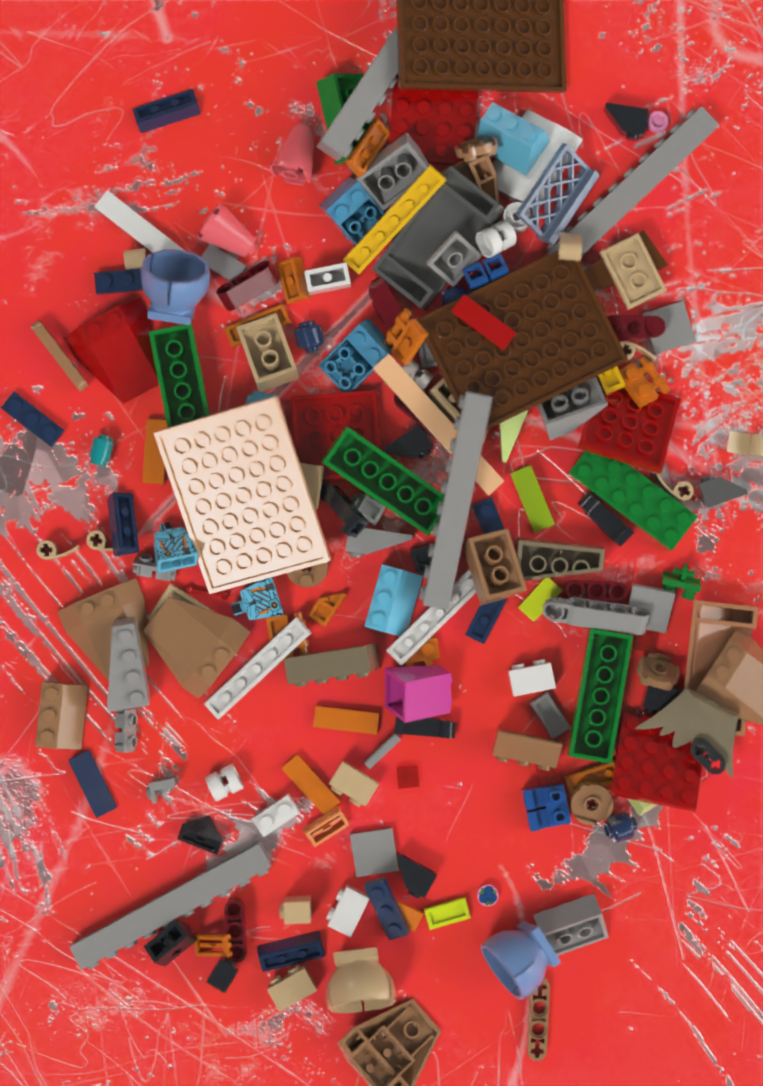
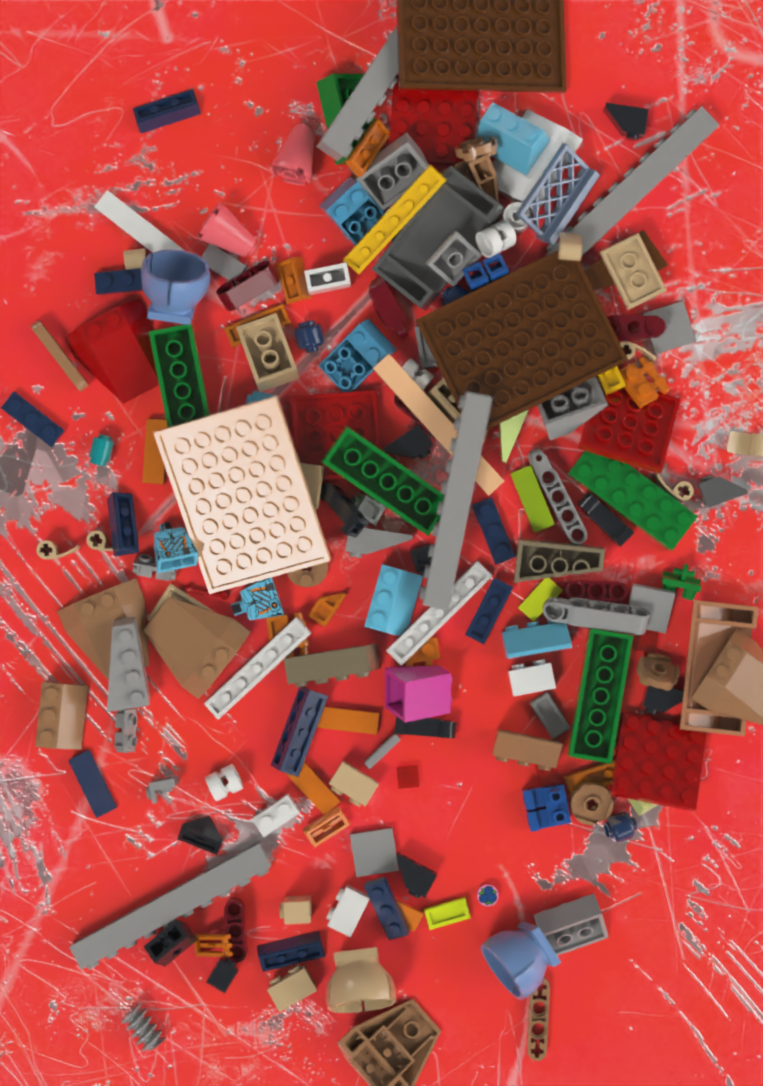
(142, 1028): none -> light grey piece
(299, 731): none -> dark blue fence
(407, 342): orange plate -> none
(483, 322): red tile -> none
(494, 566): medium nougat slope -> none
(535, 639): none -> medium azure slope
(539, 468): none -> light grey piece
(657, 122): bright pink tile -> none
(698, 717): dark tan piece -> none
(704, 759): black beam -> none

